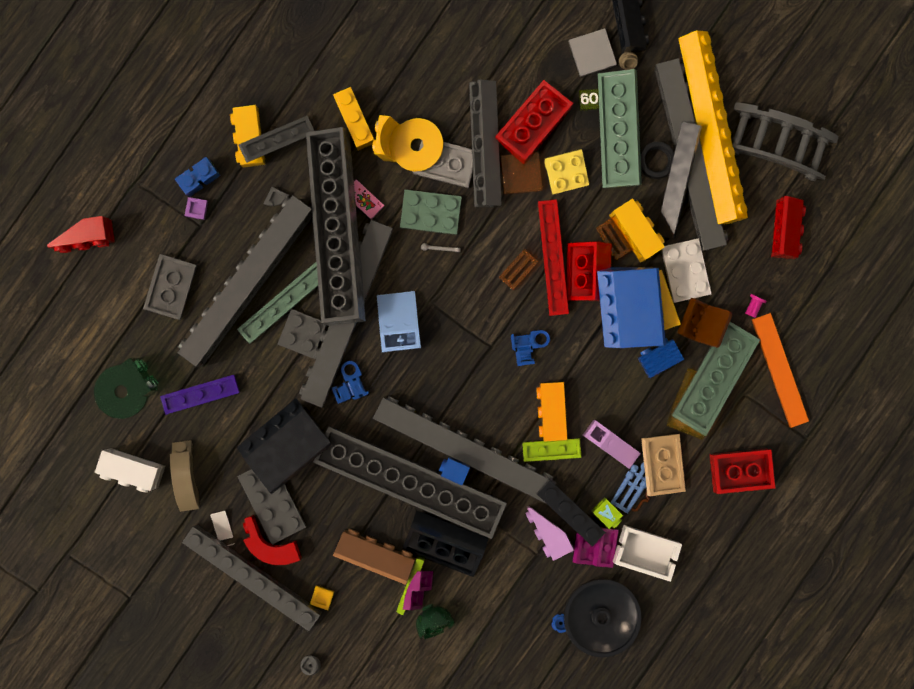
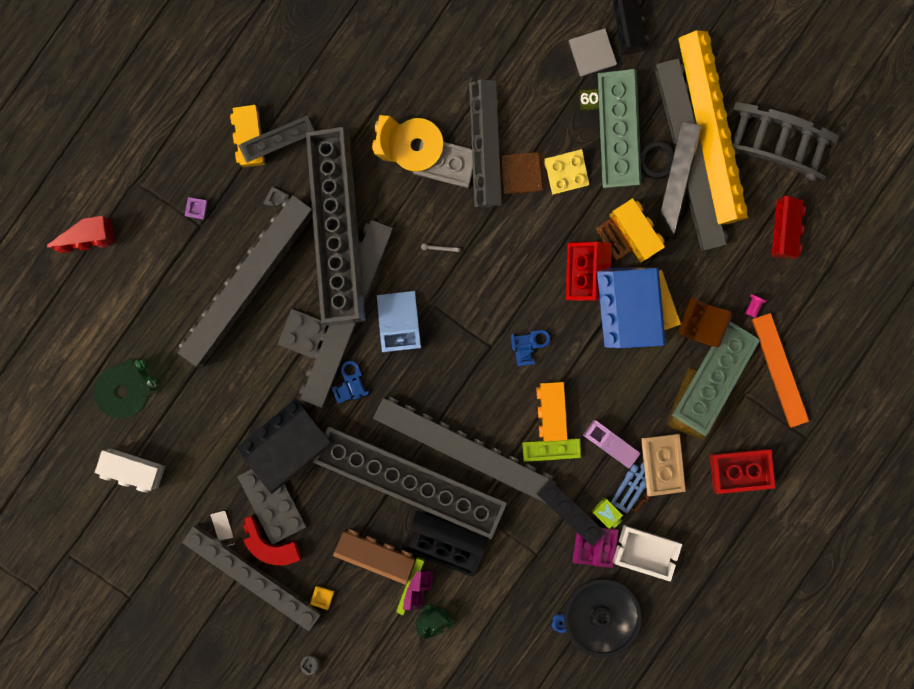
(170, 287): dark grey plate -> none
(183, 477): dark tan arch -> none
(189, 180): blue piece -> none
(200, 394): dark purple plate -> none
(280, 305): sand green plate -> none
(354, 118): yellow brick -> none
(366, 201): bright pink tile -> none
(430, 212): sand green plate -> none
(454, 470): blue piece -> none
(529, 257): clear orange tile -> none
(534, 121): red slope -> none
(553, 257): red plate -> none
(554, 538): lavender slope -> none
(628, 60): dark tan plate -> none
(660, 358): blue brick -> none
(686, 270): white plate -> none

